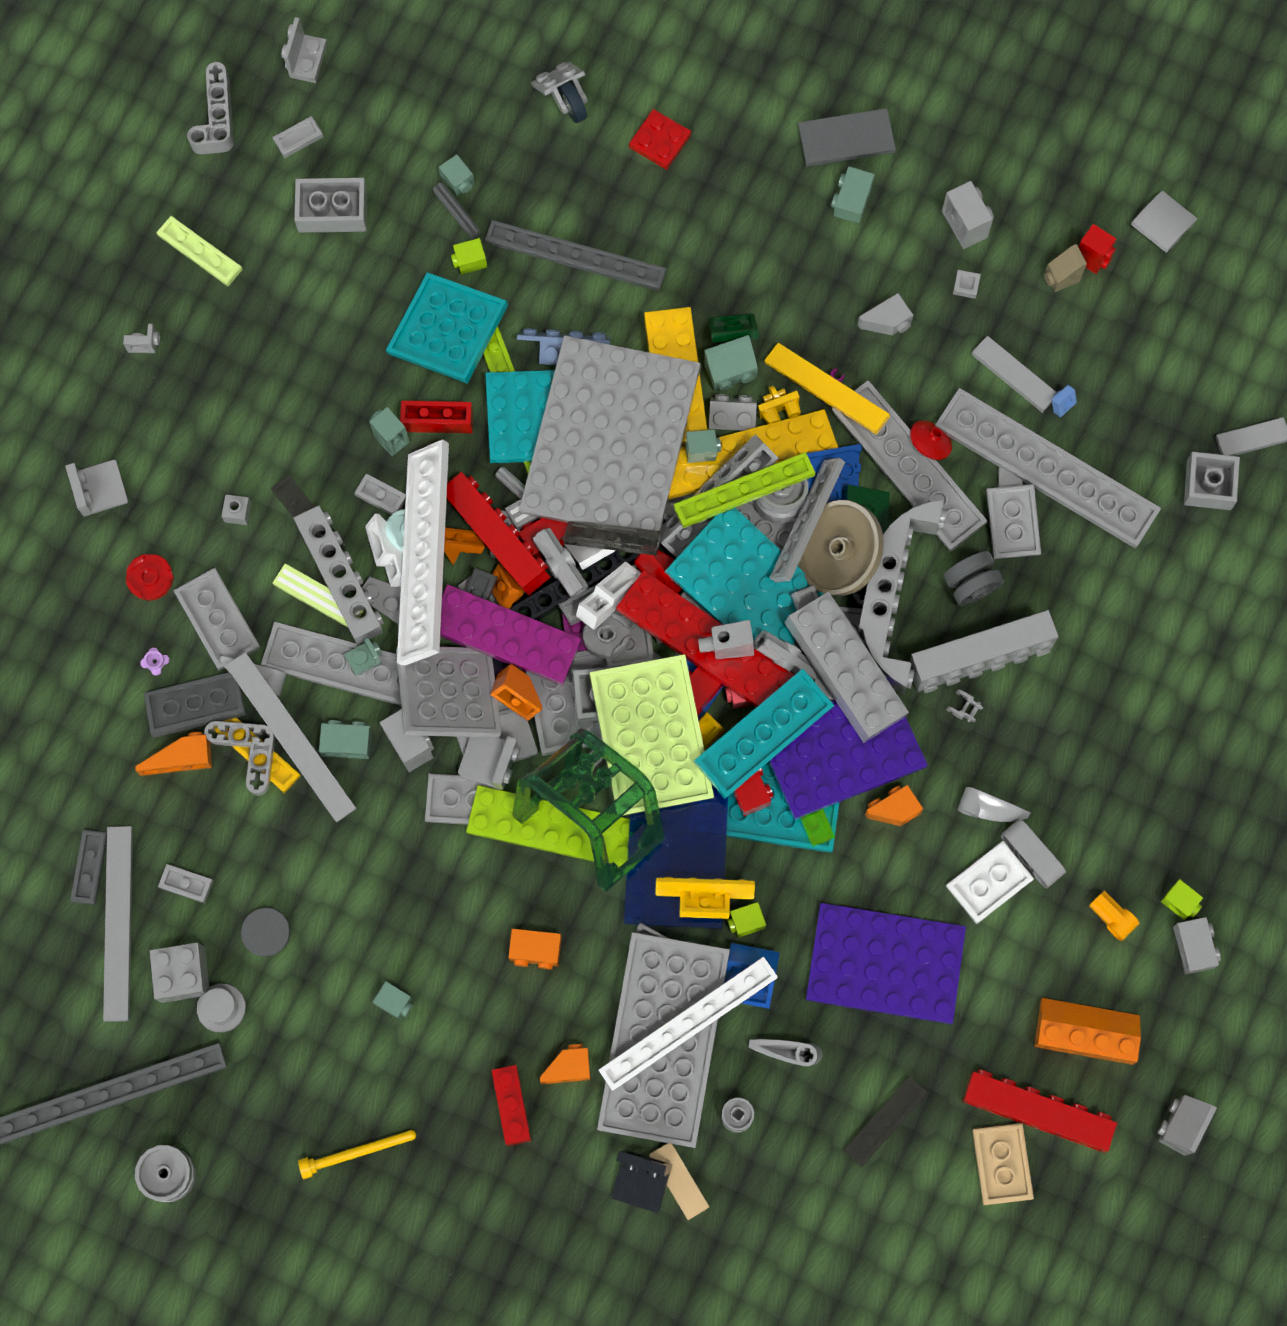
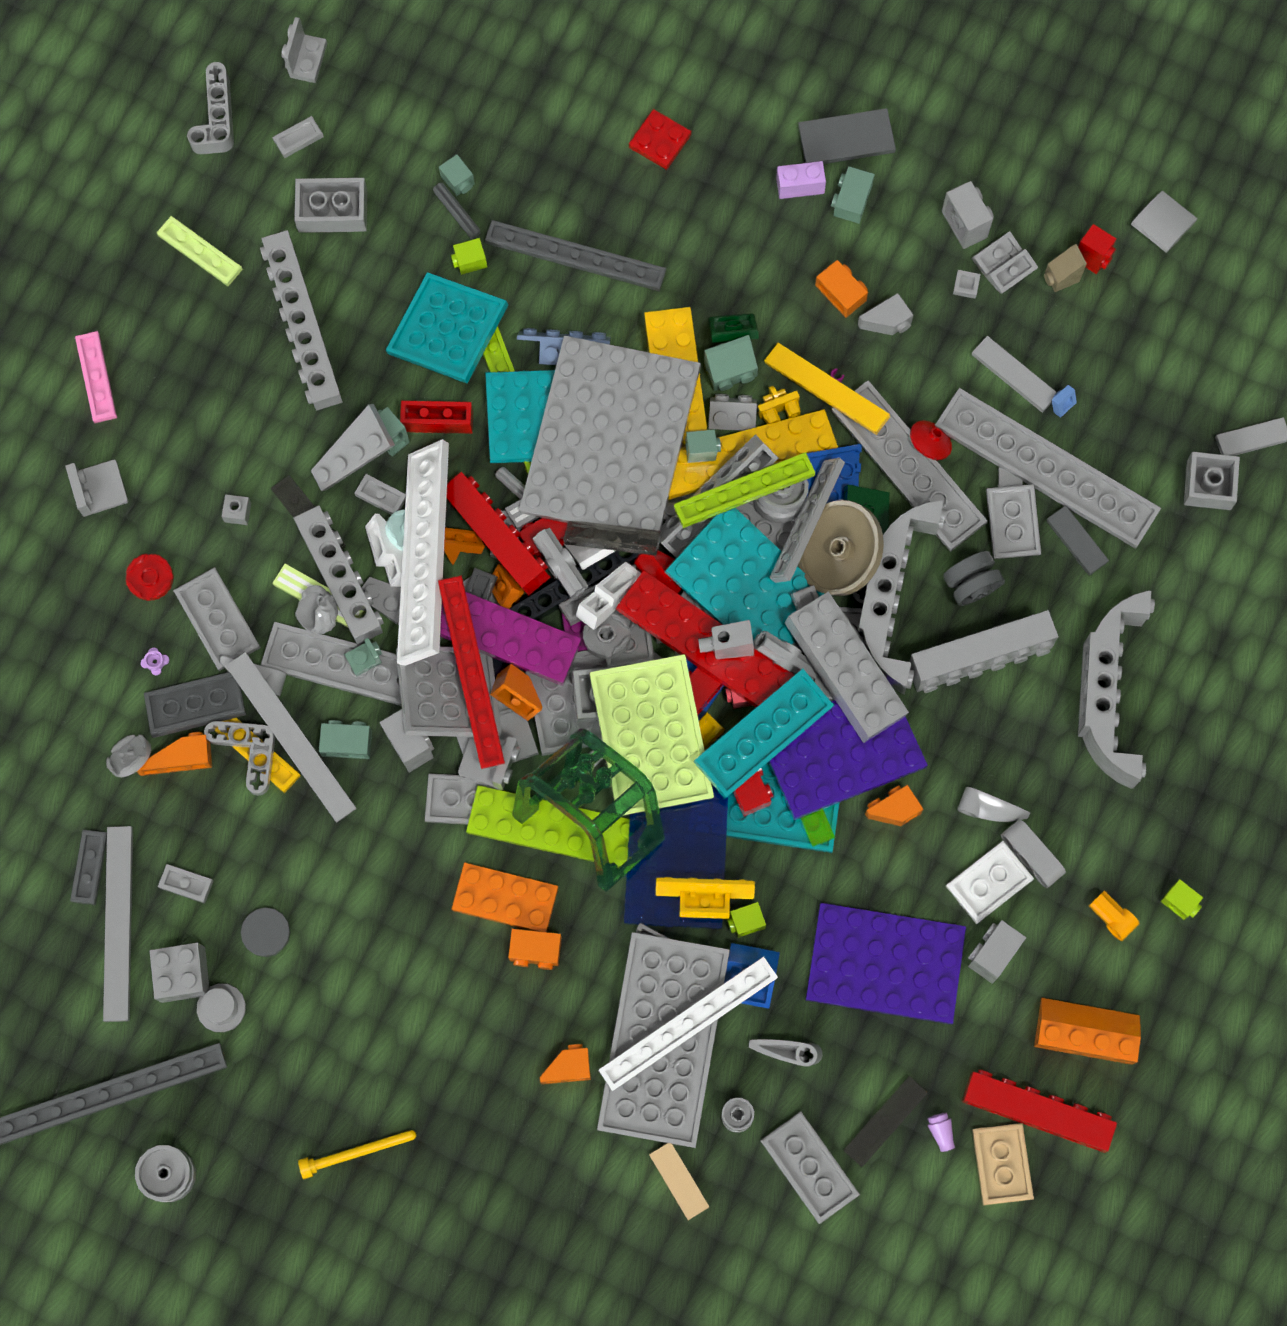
(96, 377): none -> bright pink tile
(128, 755): none -> light grey tile
(142, 344): light grey bracket -> none
(281, 246): none -> light grey brick
(317, 610): none -> light grey hair
(355, 448): none -> light grey wing
(393, 1001): sand green brick -> none
(471, 672): none -> red tile
(505, 898): none -> orange plate
(511, 1105): red brick -> none
(570, 95): light grey plate -> none
(641, 1180): black bracket -> none
(801, 180): none -> lavender brick
(810, 1167): none -> light grey tile
(842, 288): none -> orange brick
(941, 1130): none -> lavender cone
(969, 700): light grey piece -> none
(995, 954): none -> light grey brick
(1004, 262): none -> light grey slope
(1077, 540): none -> dark grey tile
(1098, 726): none -> light grey slope
(1186, 1124): light grey slope -> none
(1196, 945): light grey brick -> none

